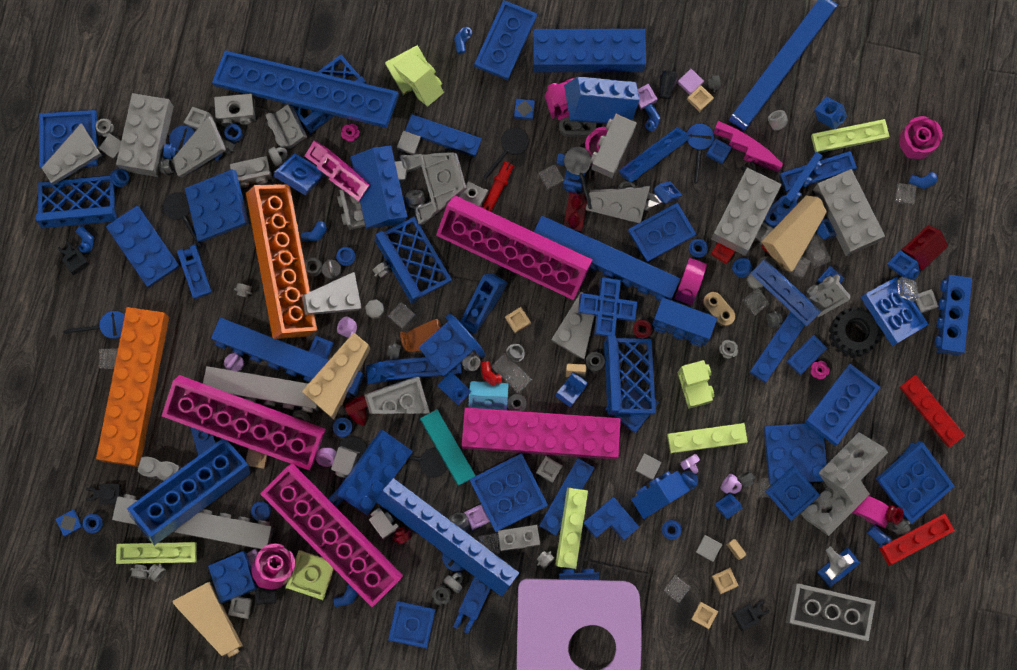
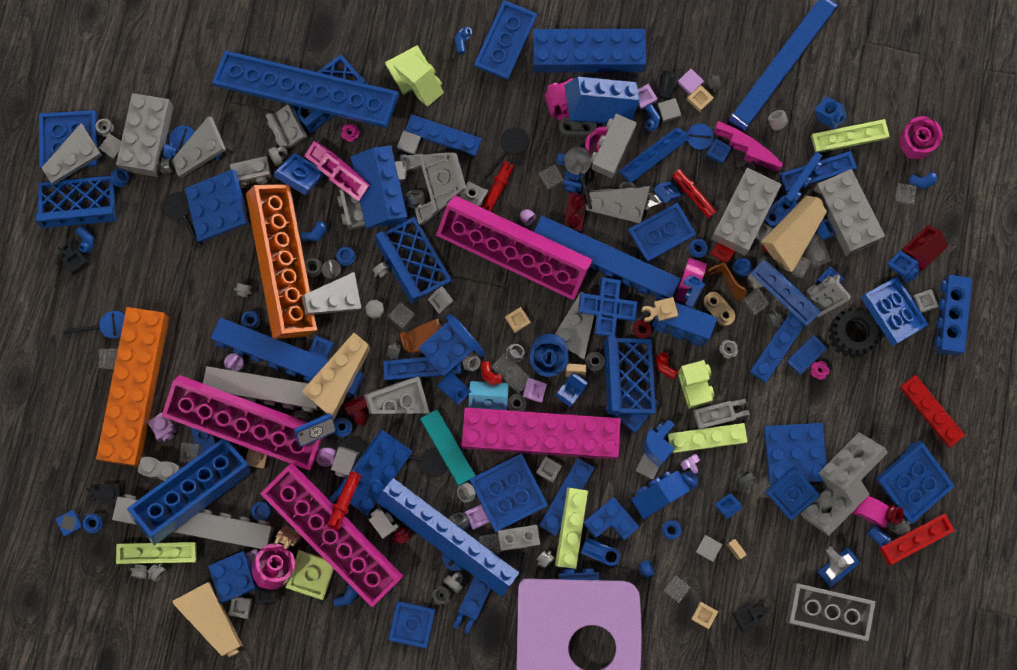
(143, 246): blue plate -> none
(162, 428): none -> lavender bracket
(189, 451): none -> clear tile
(194, 272): blue plate -> none
(197, 117): light grey bracket -> none
(225, 105): light grey brick -> none
(229, 137): blue bush -> none
(250, 314): none -> blue plate
(287, 536): none -> tan plate
(314, 430): none -> slope
(345, 497): none -> red pin
(346, 327): lavender tile -> none
(378, 372): blue plate -> none
(440, 300): none -> light grey plate
(466, 492): none -> light grey tile
(483, 301): blue slope -> none
(524, 109): tile -> none
(527, 217): none -> lavender hinge
(534, 390): none -> lavender plate
(549, 355): none -> blue brick
(598, 552): none -> blue piece
(646, 569): none -> blue plate
(655, 446): none -> blue brick
(663, 310): none -> tan plate
(663, 365): none -> red arm
(669, 110): none -> light grey tile
(688, 187): none -> red pin
(694, 293): none -> blue bracket
(719, 414): none -> light grey hinge
(725, 581): tan tile -> none
(728, 484): lavender tile -> none
(736, 290): none -> dark orange piece
(842, 404): blue plate -> none
(907, 289): clear tile -> none

